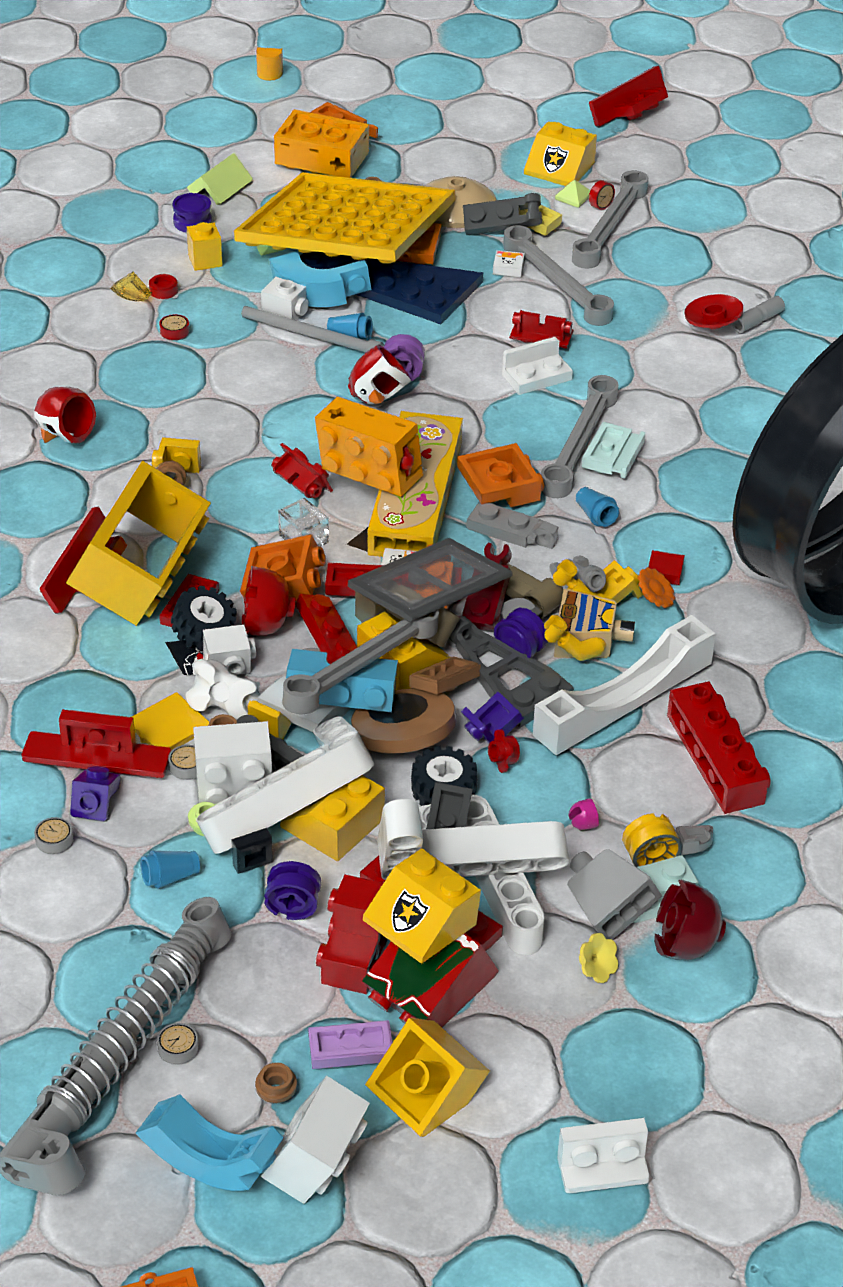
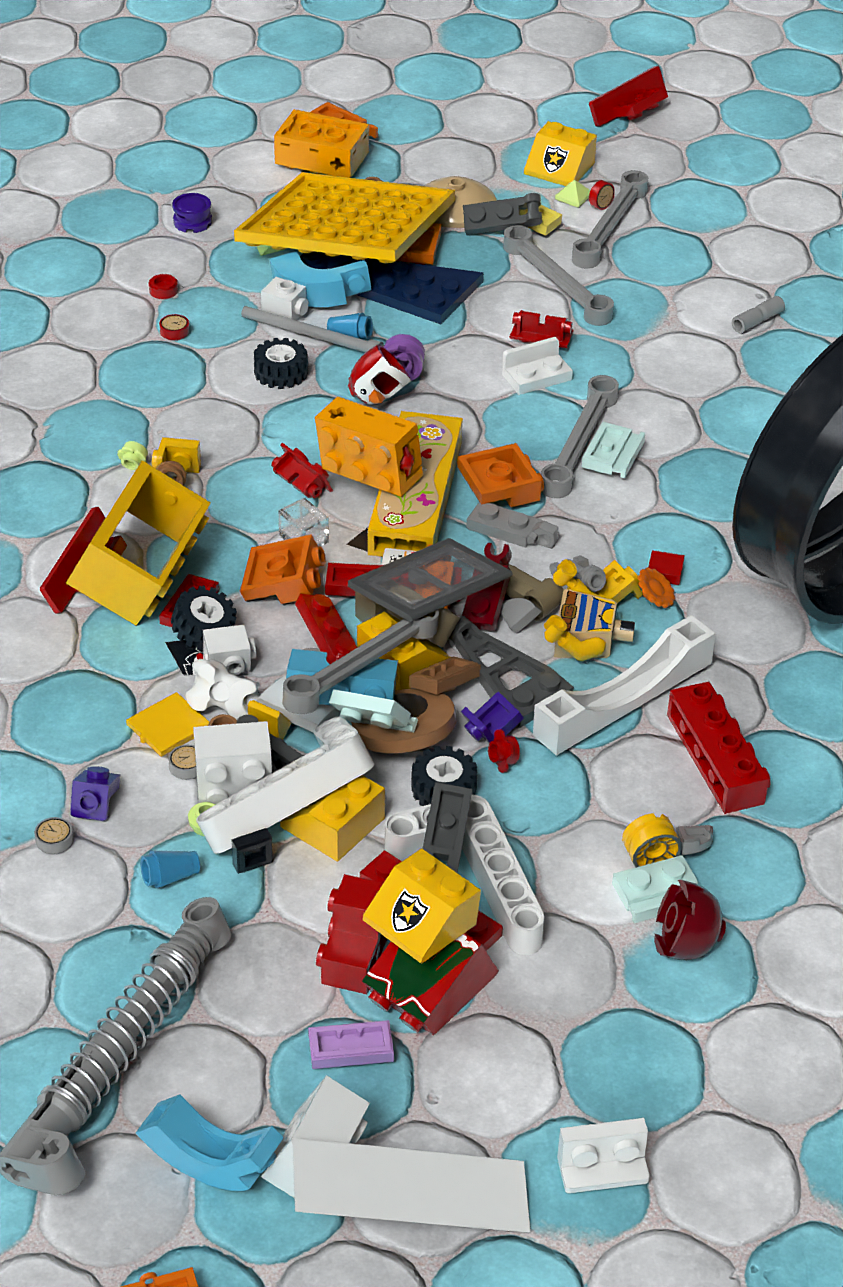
(65, 414): red piece -> none
(99, 741): red bracket -> none
(131, 288): clear yellow tile -> none
(132, 455): none -> yellowish green plate
(177, 1043): tile -> none
(204, 246): yellow brick -> none
(222, 179): yellowish green panel -> none
(266, 602): red cylinder -> none
(269, 63): light orange brick -> none
(276, 1074): medium nougat plate -> none
(280, 363): none -> black wheel
(292, 890): dark purple wheel -> none
(373, 711): none -> light aqua plate
(409, 1185): none -> white sticker
(426, 1076): yellow slope -> none
(473, 848): white beam -> none
(508, 263): white tile -> none
(522, 631): dark purple wheel -> none
(584, 814): dark pink hinge -> none
(597, 506): dark azure cone -> none
(598, 957): light yellow plant -> none
(611, 891): light grey torso -> none
(713, 311): red dish -> none

